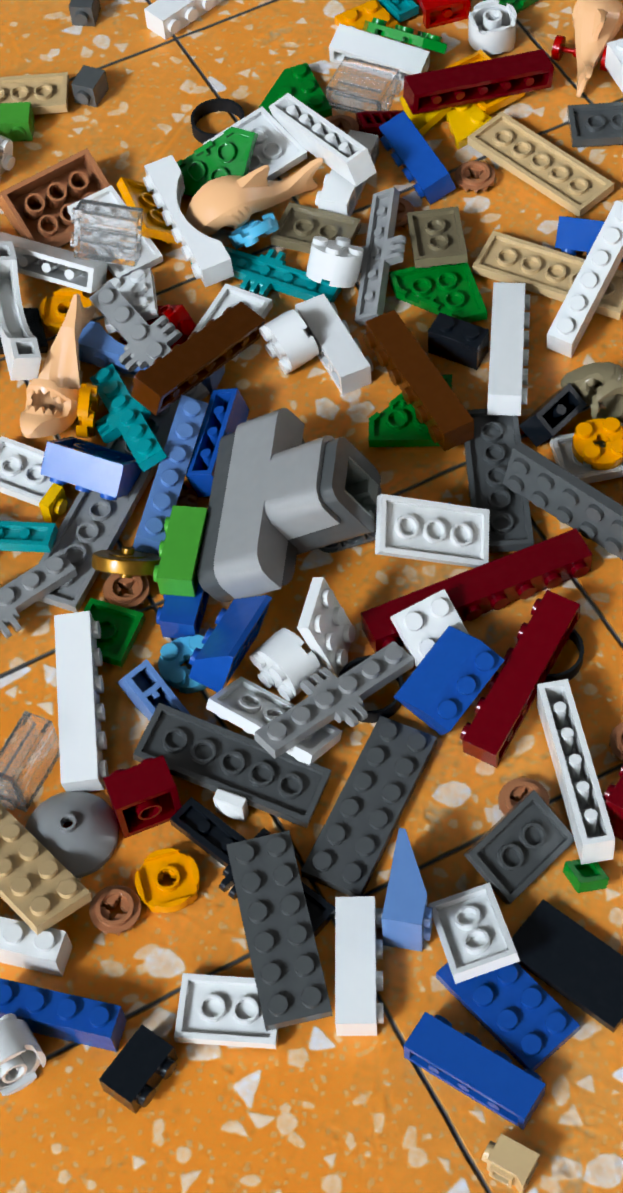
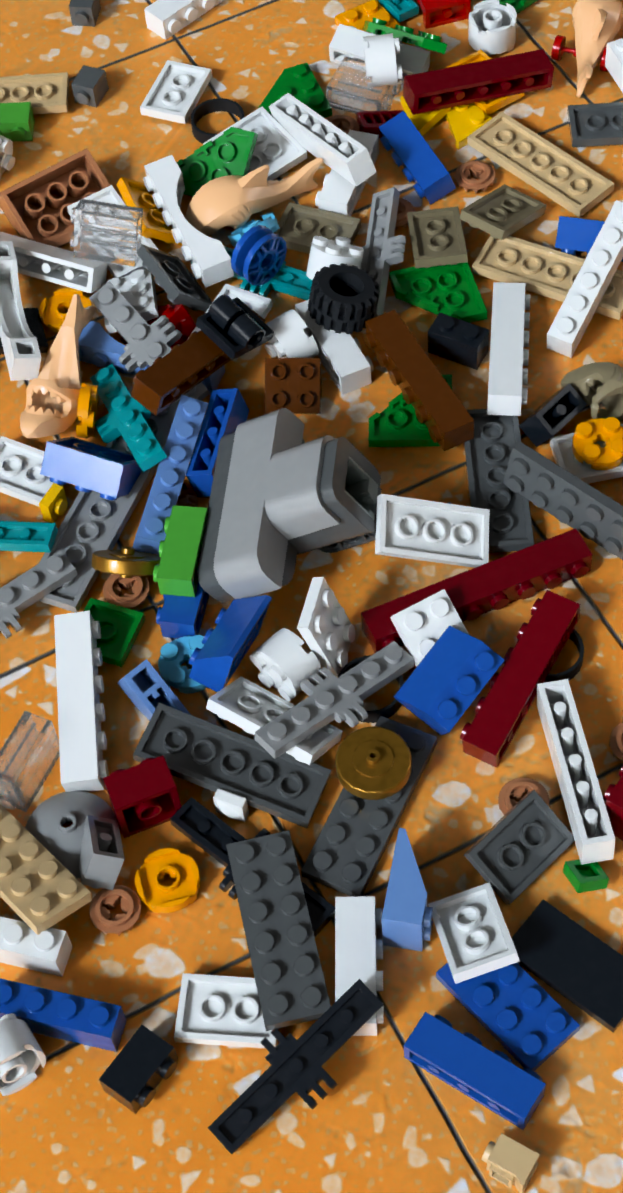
(101, 853): none -> light grey slope
(174, 279): none -> dark grey plate
(176, 92): none -> white plate
(233, 326): none -> black plate
(258, 255): none -> blue wheel
(293, 385): none -> reddish brown plate
(296, 1066): none -> black hinge
(343, 298): none -> black tyre
(373, 763): none -> pearl gold wheel
(381, 60): none -> white brick
(502, 212): none -> dark tan plate

